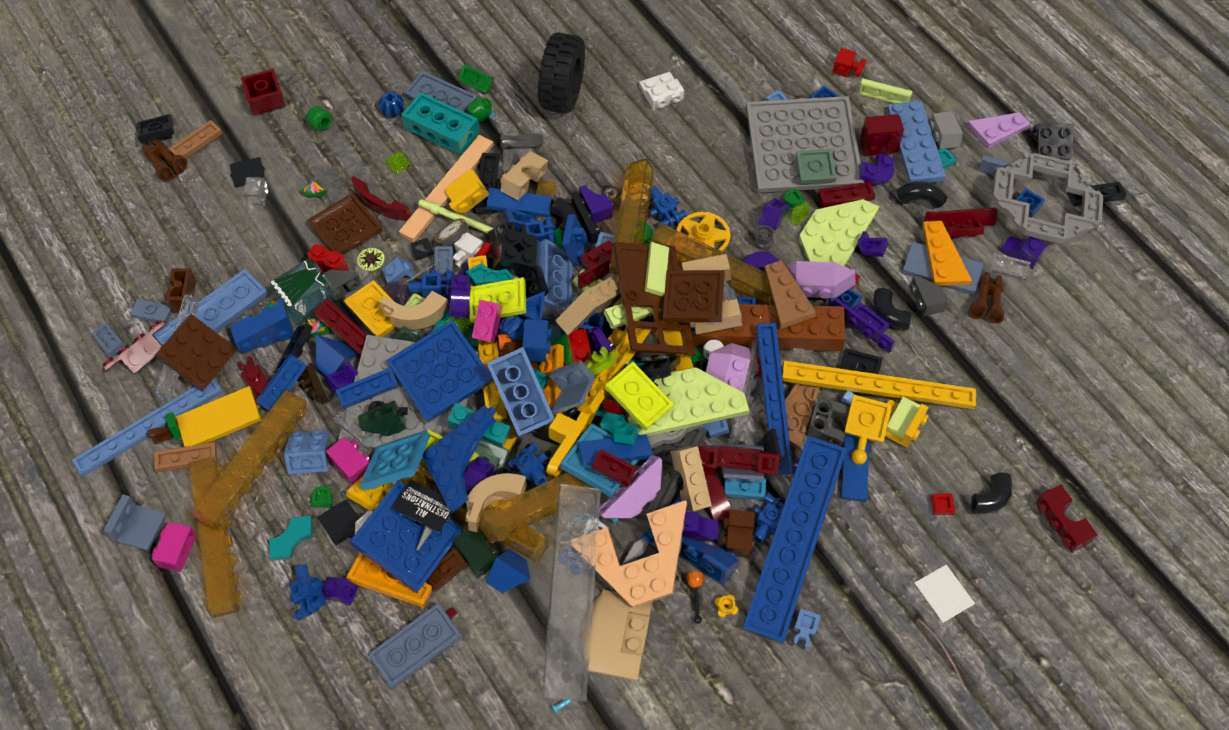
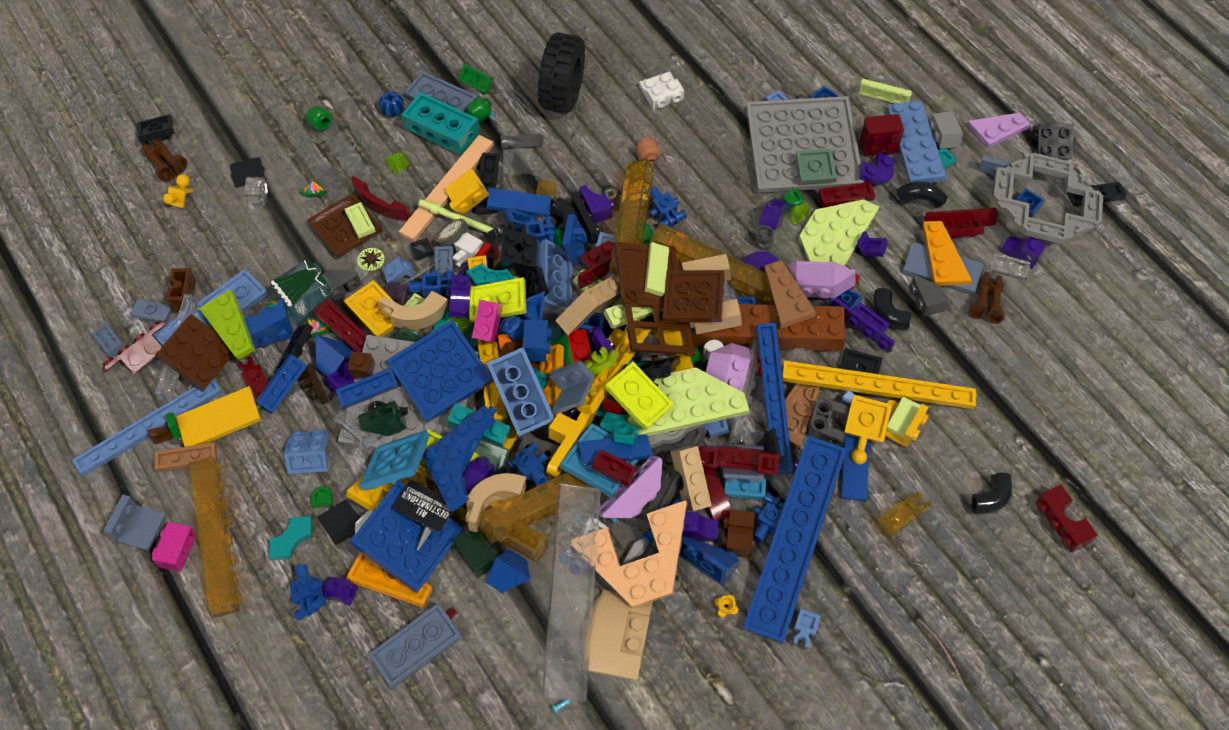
(177, 193): none -> yellow piece
(196, 140): medium nougat plate -> none
(229, 323): none -> lime wing
(250, 461): clear yellow brick -> none
(263, 91): dark red brick -> none
(327, 259): red brick -> none
(348, 460): dark pink brick -> none
(359, 220): none -> yellowish green tile
(361, 365): none -> reddish brown brick
(447, 569): reddish brown plate -> none
(517, 180): tan arch -> none
(648, 149): none -> nougat head
(695, 581): hinge -> none
(705, 229): yellow wheel -> none
(846, 62): red brick -> none
(902, 515): none -> clear yellow hinge
(942, 504): red tile -> none
(944, 593): white sticker -> none

